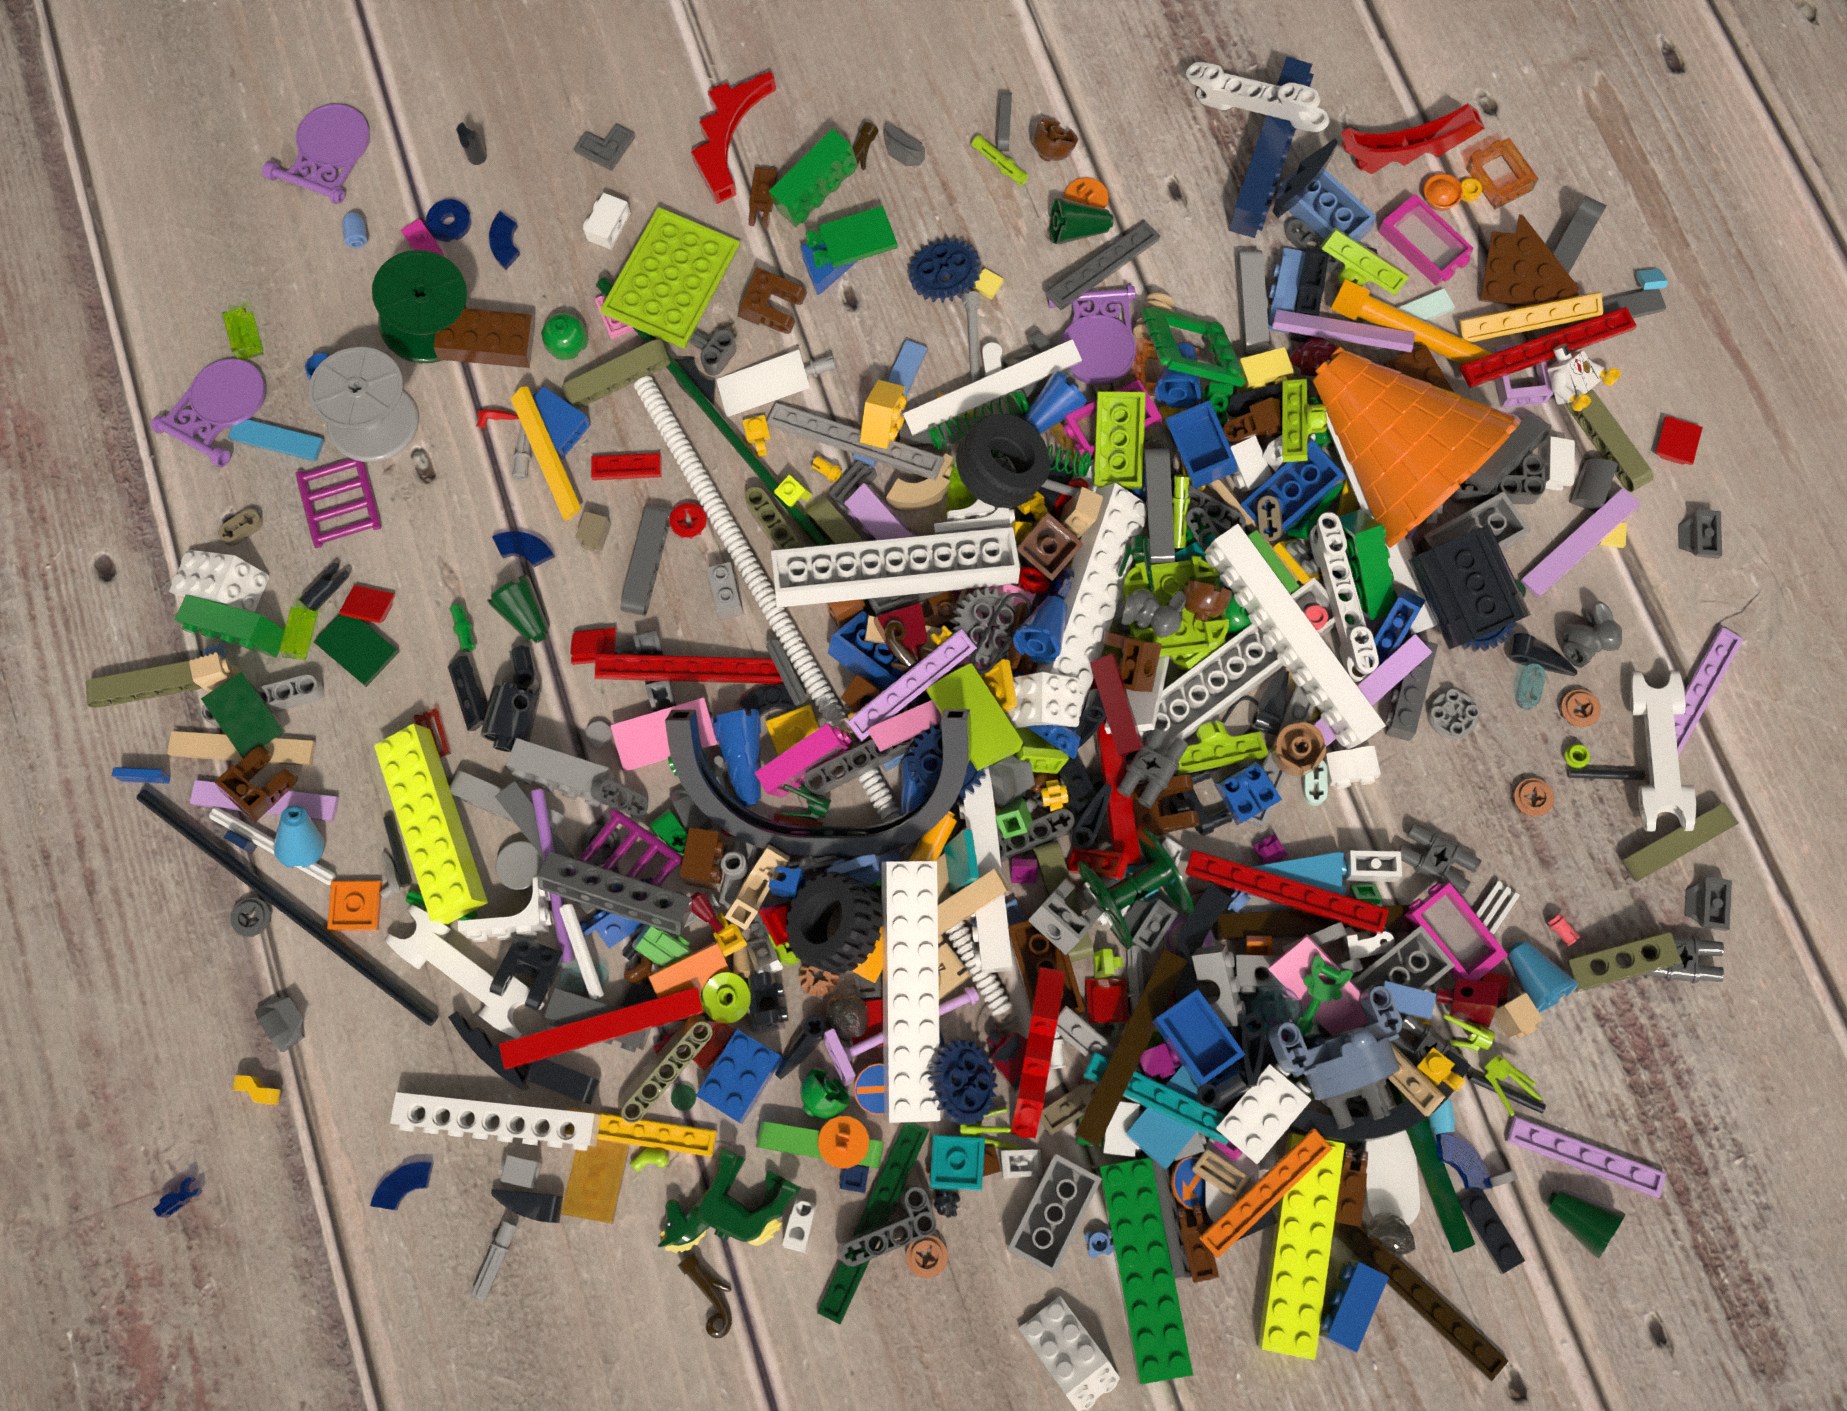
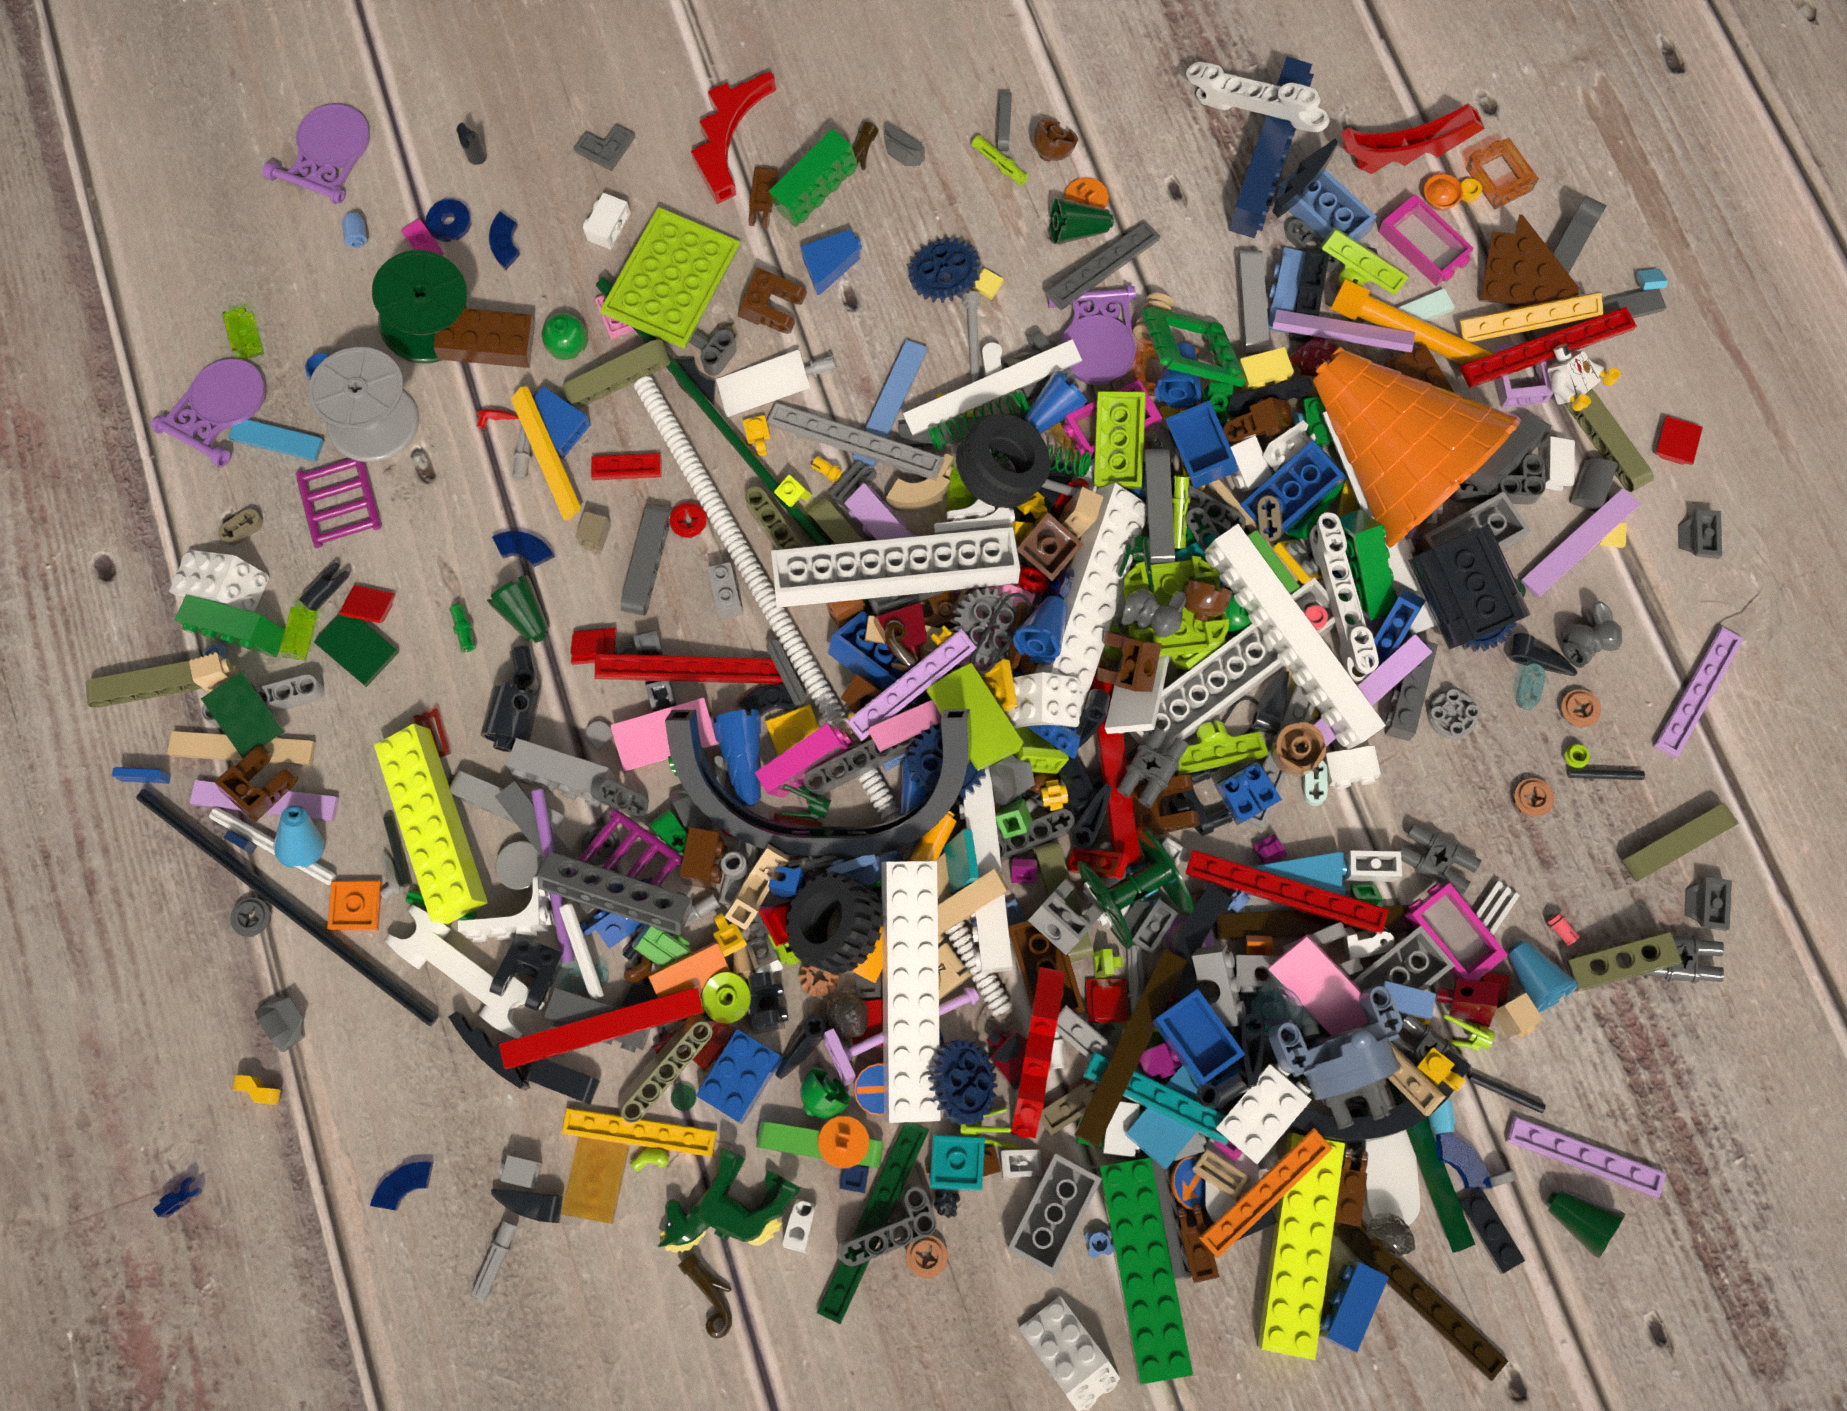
(407, 1107): white brick -> none
(467, 692): black plate -> none
(703, 909): dark red cone -> none
(852, 238): green tile -> none
(883, 414): yellow brick -> none
(1116, 705): dark red tile -> none
(1299, 420): lime plate -> none
(1321, 991): green piece -> none
(1501, 1069): lime plant -> none
(1665, 786): white piece -> none

